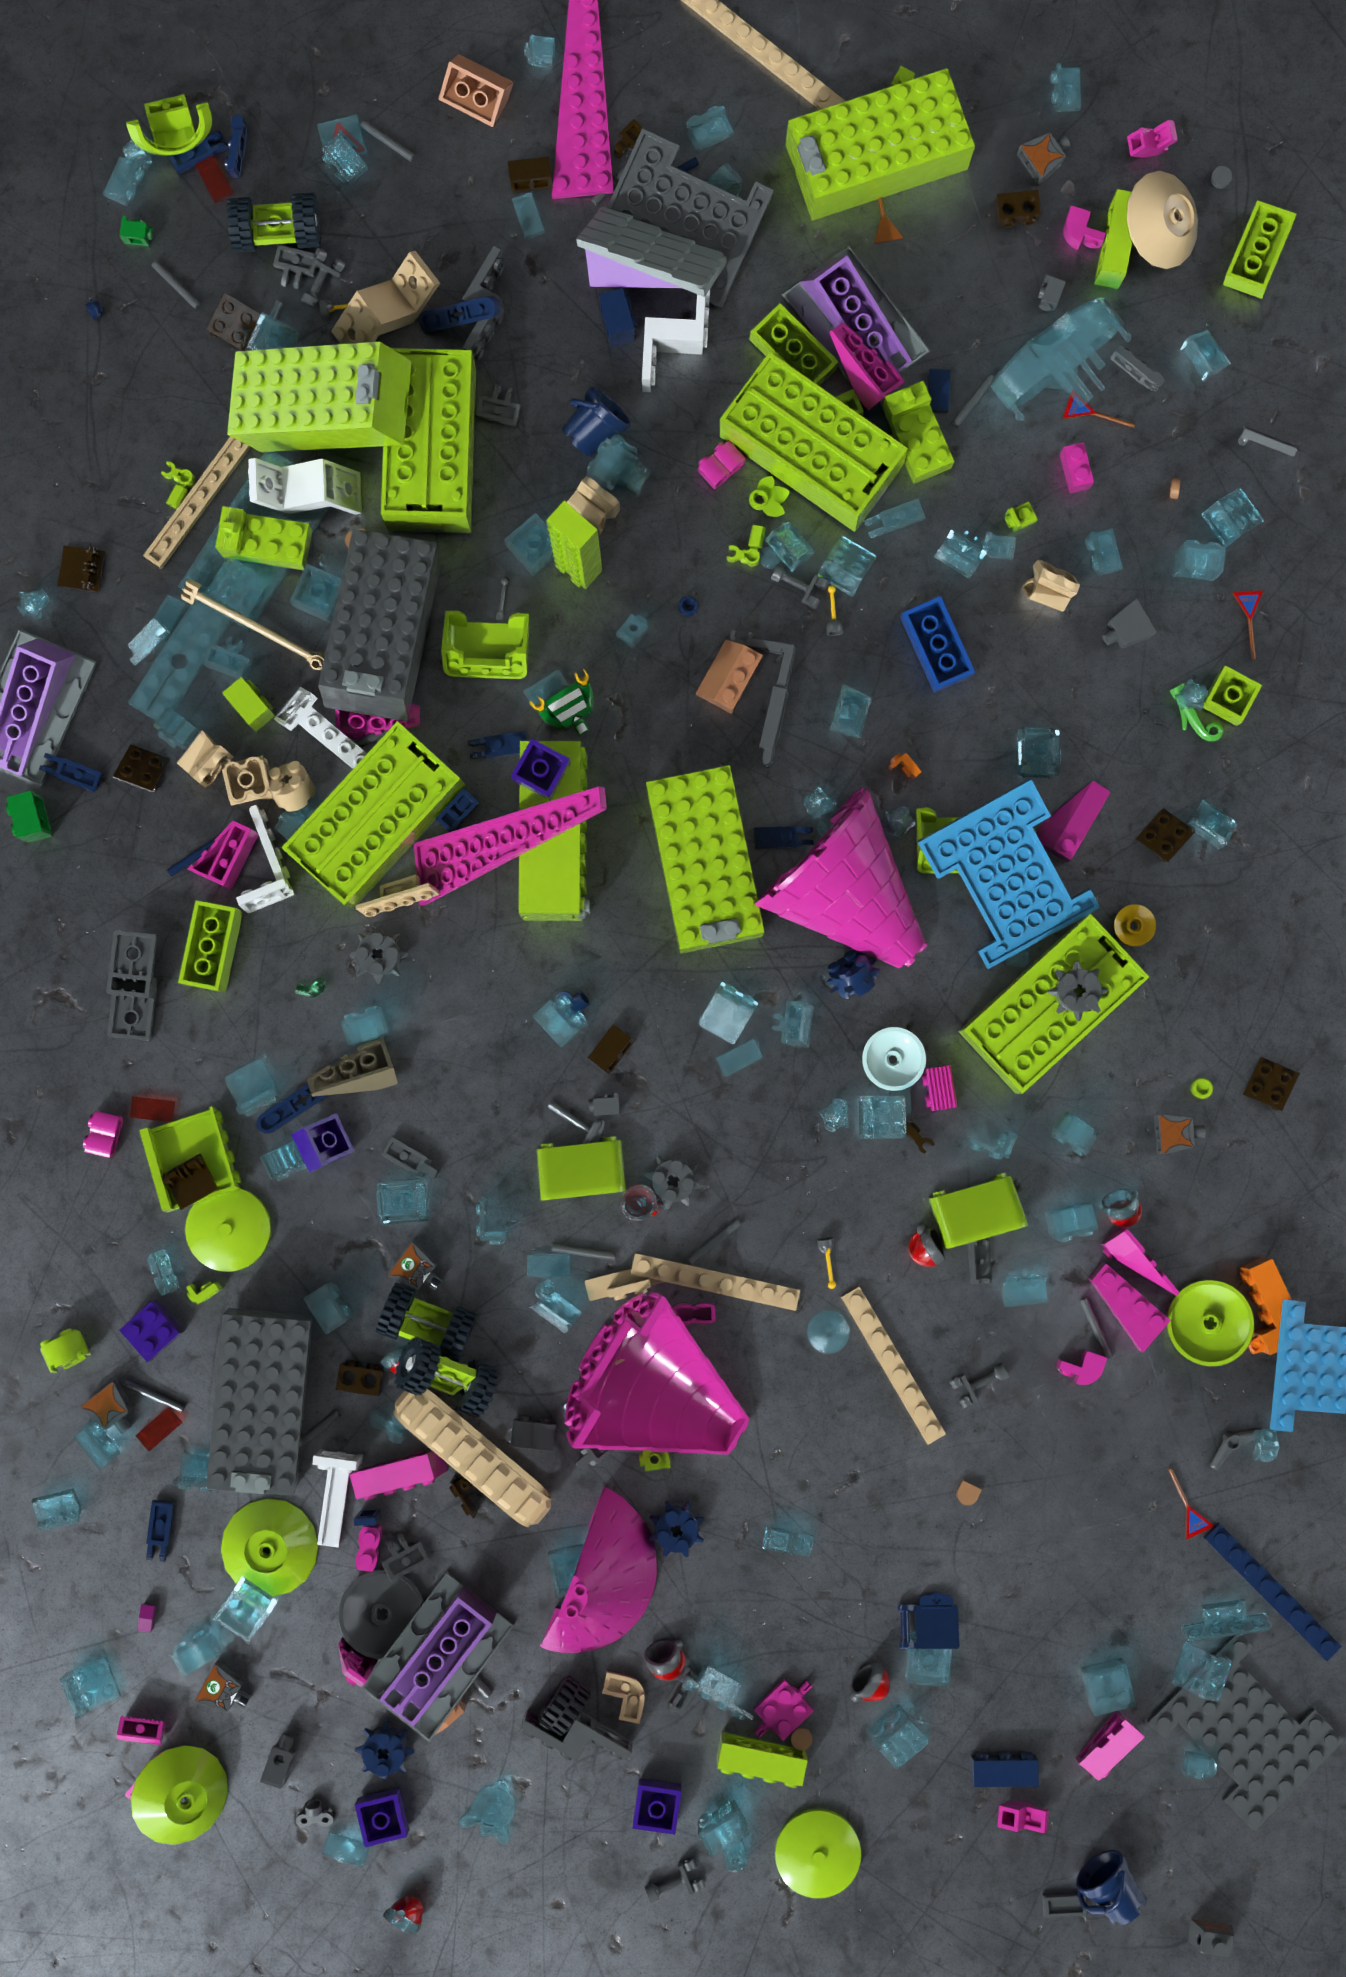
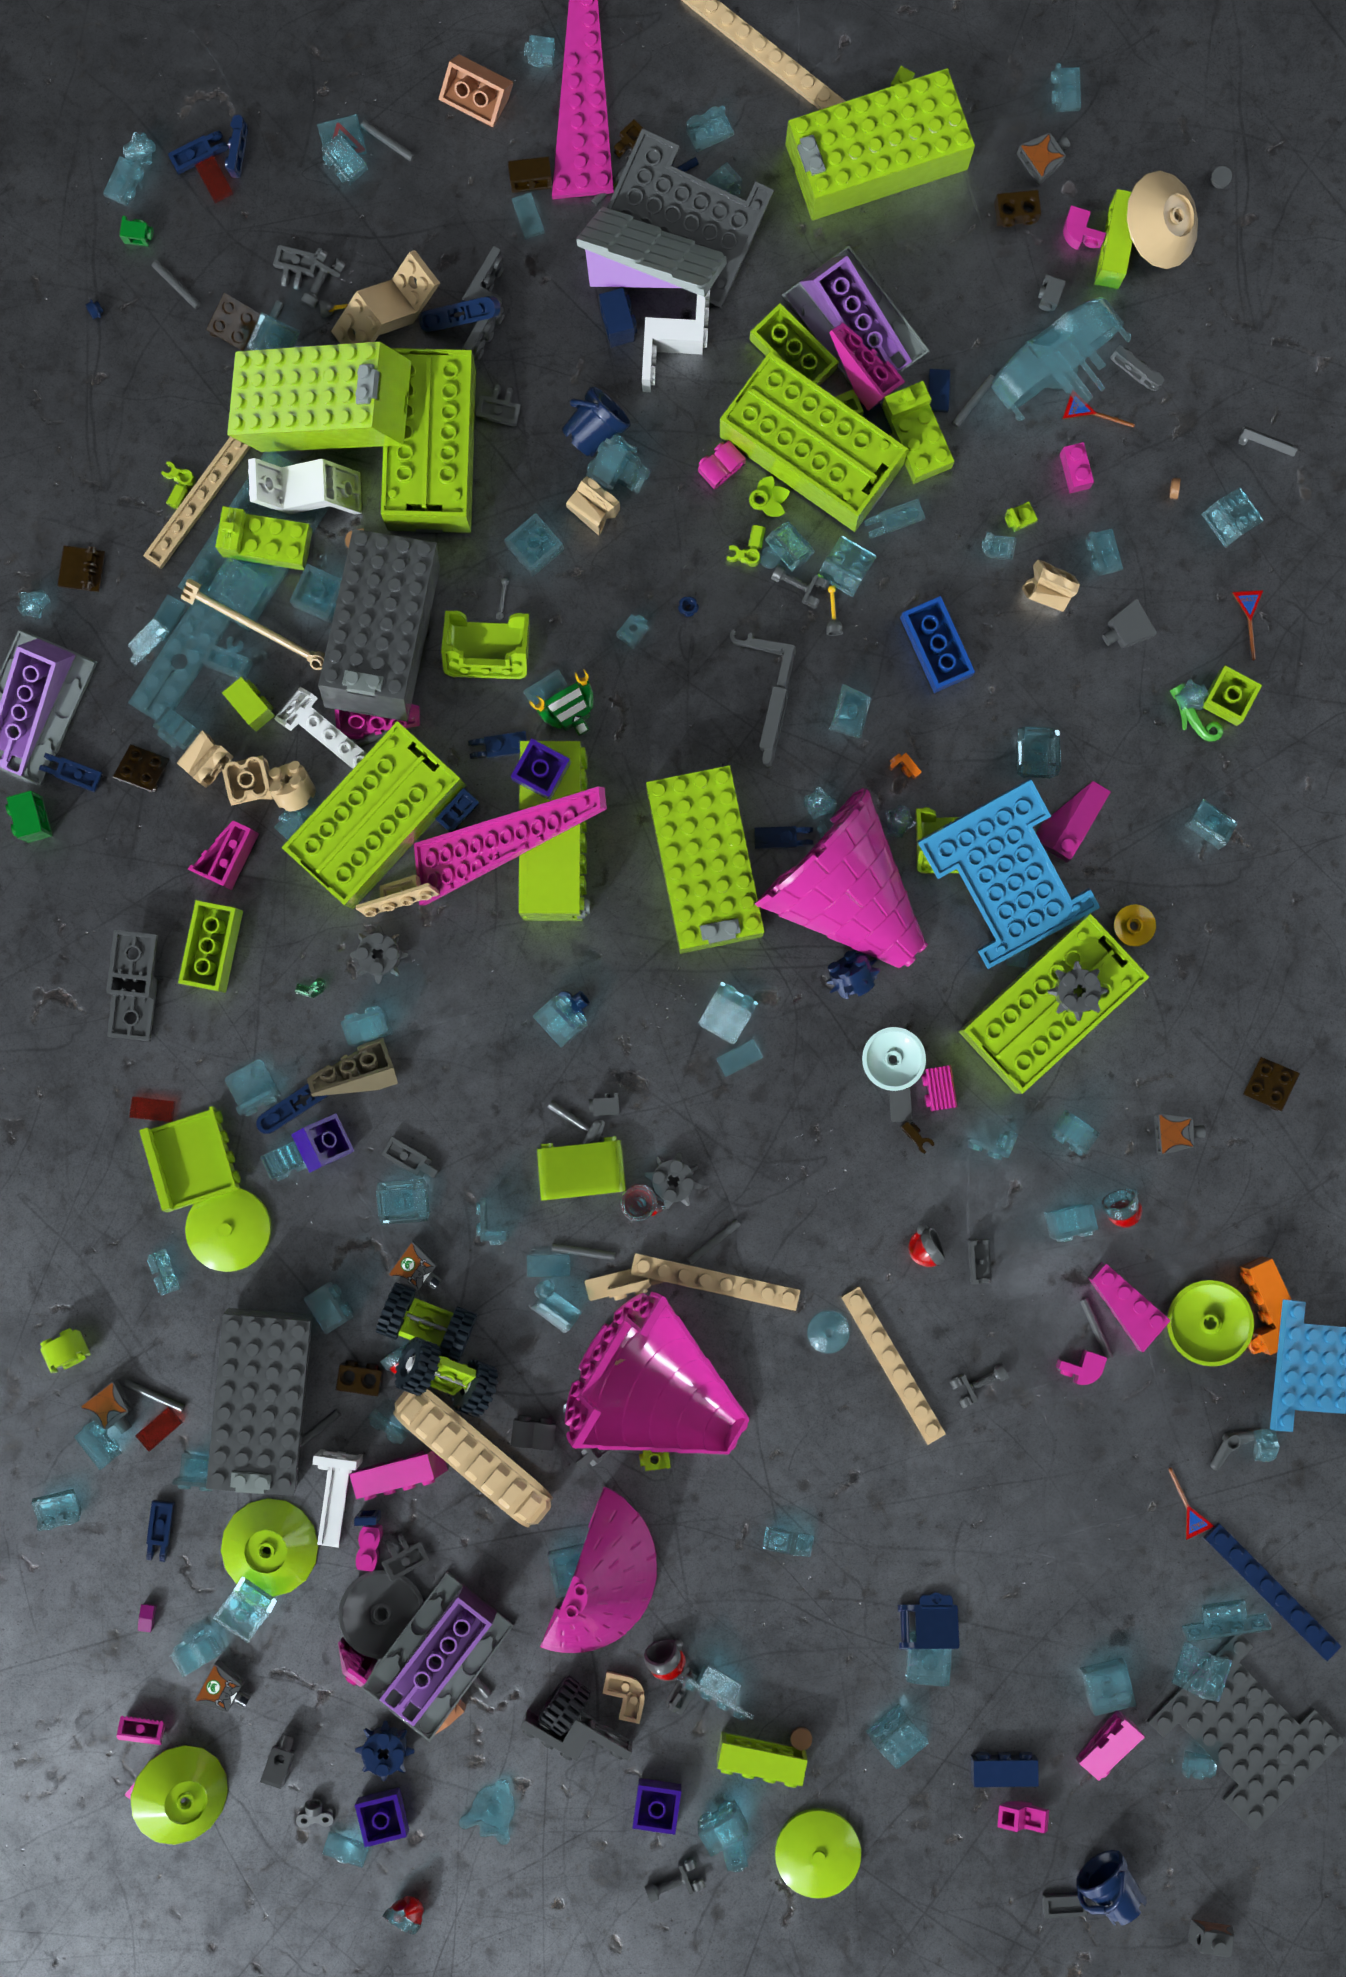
(89, 1687): clear light blue bracket -> none
(103, 1134): dark pink brick -> none
(151, 1330): dark purple brick -> none
(171, 126): lime piece -> none
(189, 859): dark blue bar -> none
(190, 1181): dark brown hinge -> none
(207, 1292): lime bracket -> none
(270, 891): white bracket -> none
(273, 223): black plate -> none
(458, 1488): dark brown hinge -> none
(574, 545): lime brick -> none
(611, 1049): dark brown hinge -> none
(678, 1541): dark blue brick -> none
(700, 1313): dark pink brick -> none
(729, 675): nougat slope -> none
(783, 1709): dark pink plate -> none
(795, 1024): clear light blue brick -> none
(826, 1246): hinge -> none
(835, 1115): clear light blue rock -> none
(870, 1683): dark grey piece -> none
(882, 1117): clear light blue bracket -> none
(886, 230): dark orange piece -> none
(960, 553): clear light blue brick -> none
(967, 1493): medium nougat tile -> none
(977, 1211): lime windscreen -> none
(1024, 1291): clear light blue bracket -> none
(1128, 1251): dark pink wedge -> none
(1152, 142): dark pink brick -> none
(1165, 835): dark brown hinge -> none
(1199, 560): clear light blue brick -> none
(1201, 1088): lime tile -> none
(1205, 354): clear light blue slope -> none
(1259, 249): lime brick -> none

